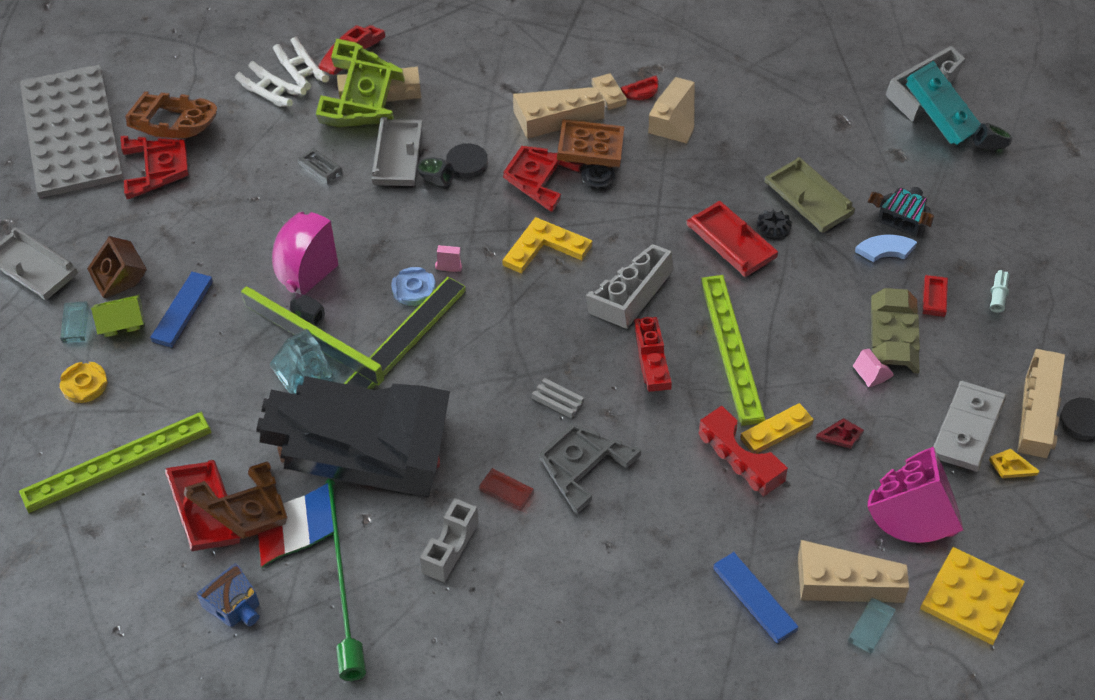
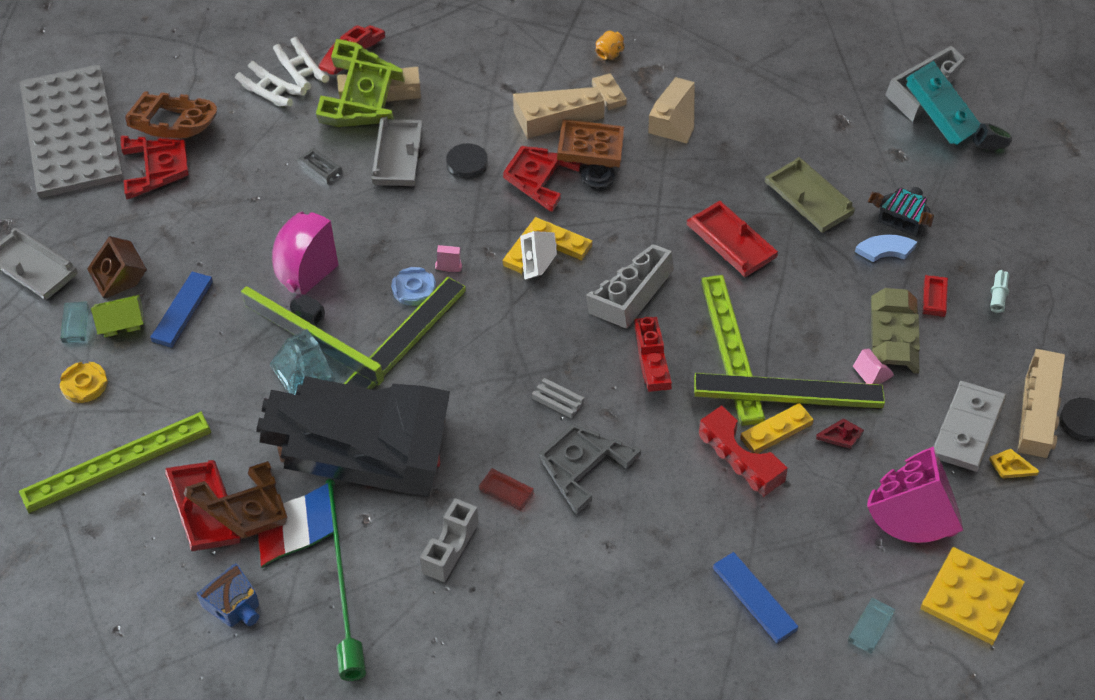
(436, 171): black rock -> none
(537, 252): none -> white slope
(610, 45): none -> light orange head
(642, 89): red tile -> none
(767, 227): black gear -> none
(788, 390): none -> black tile
(849, 576): tan wedge -> none

